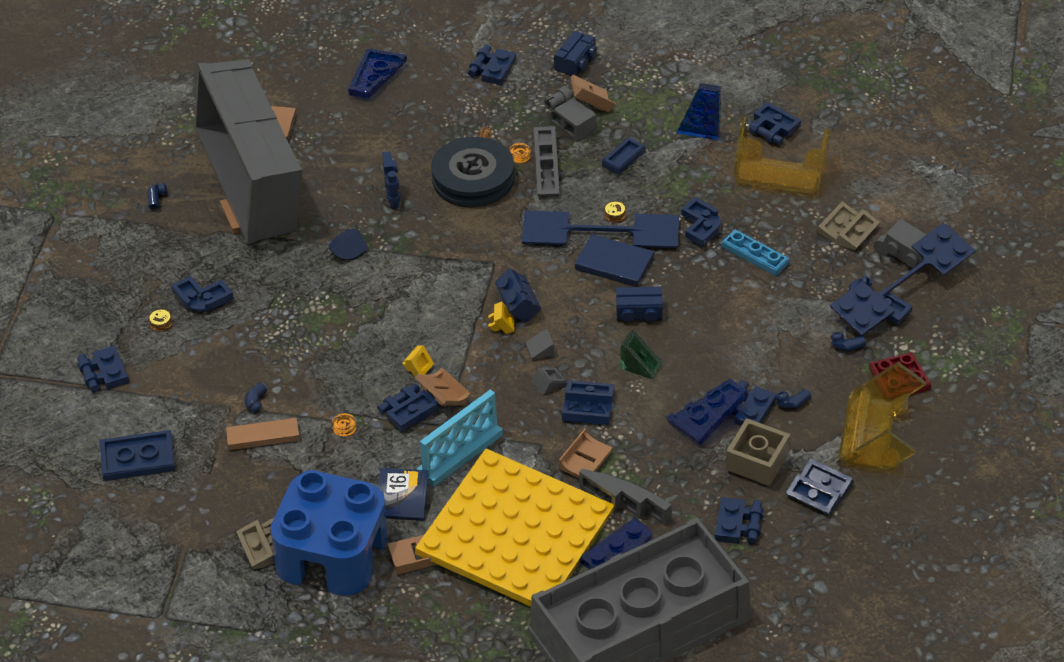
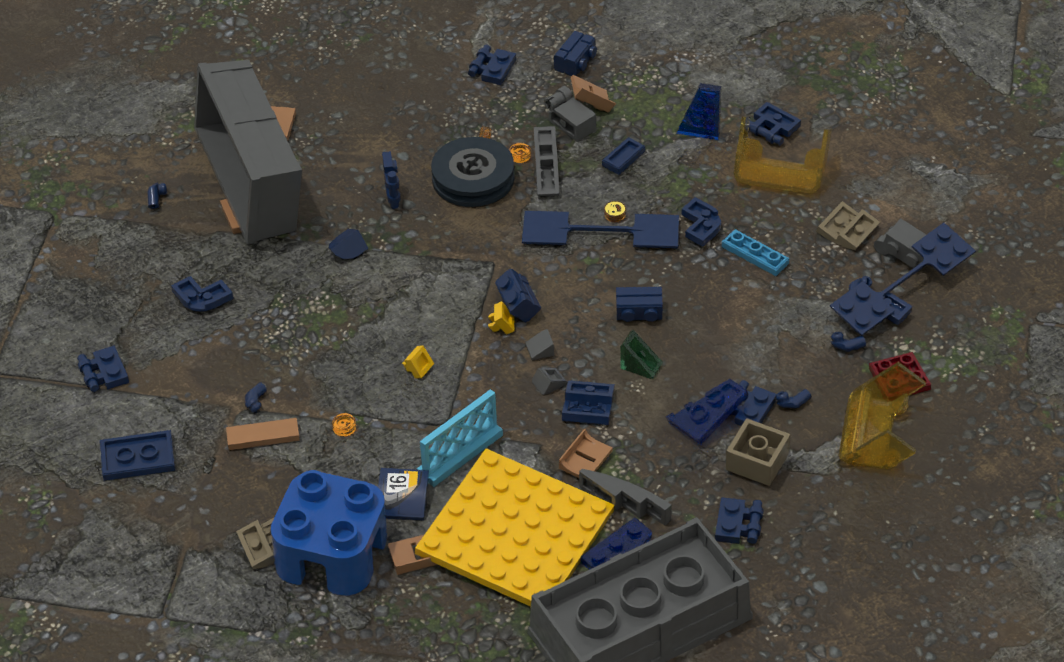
(160, 319): tile -> none
(374, 71): clear blue wing -> none
(411, 410): dark blue plate -> none
(444, 388): medium nougat piece -> none
(614, 260): dark blue tile -> none
(820, 487): slope -> none

